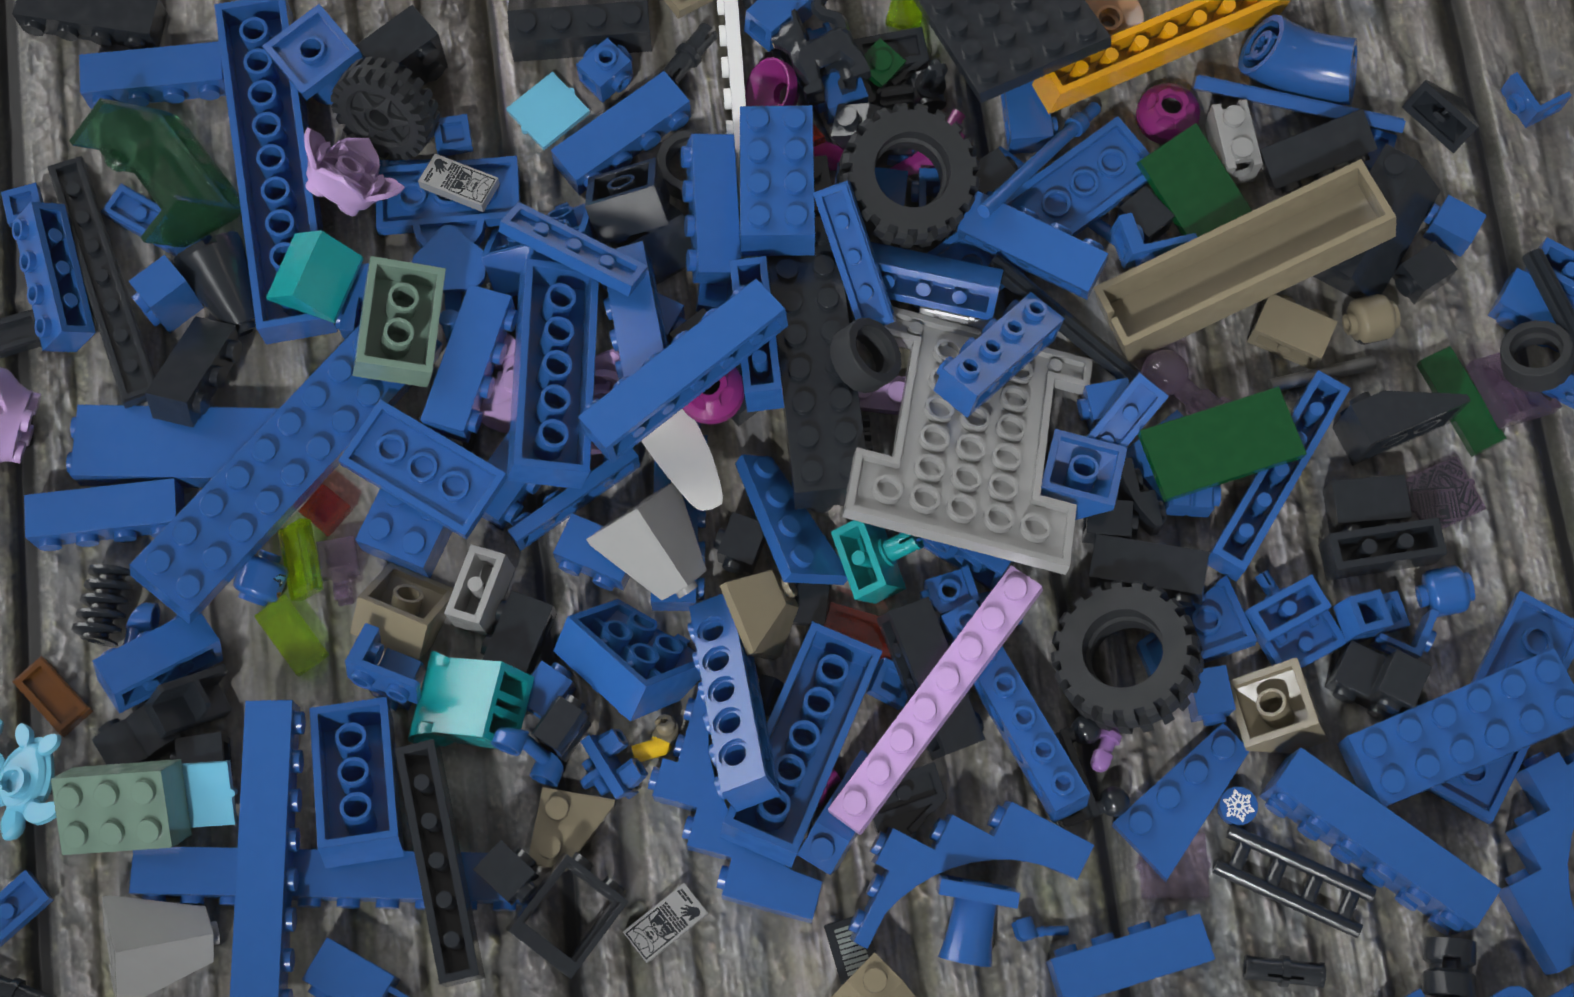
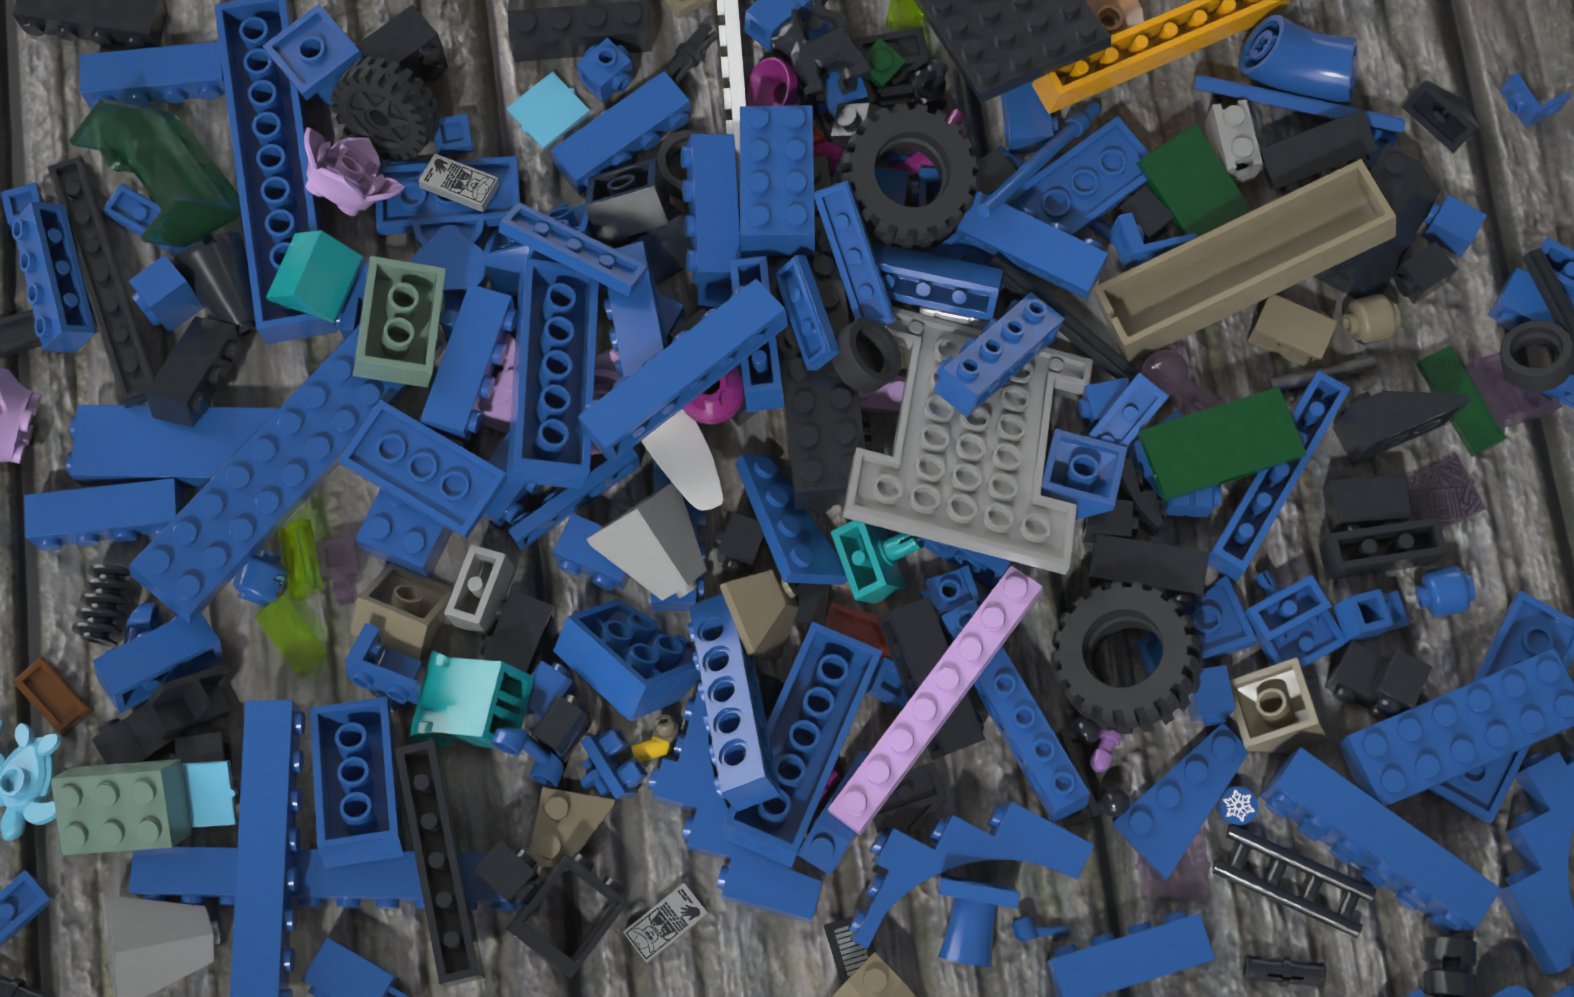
(325, 510): clear red plate -> none
(806, 313): none -> blue tile
(1156, 122): magenta piece -> none
(1422, 639): blue bracket -> none

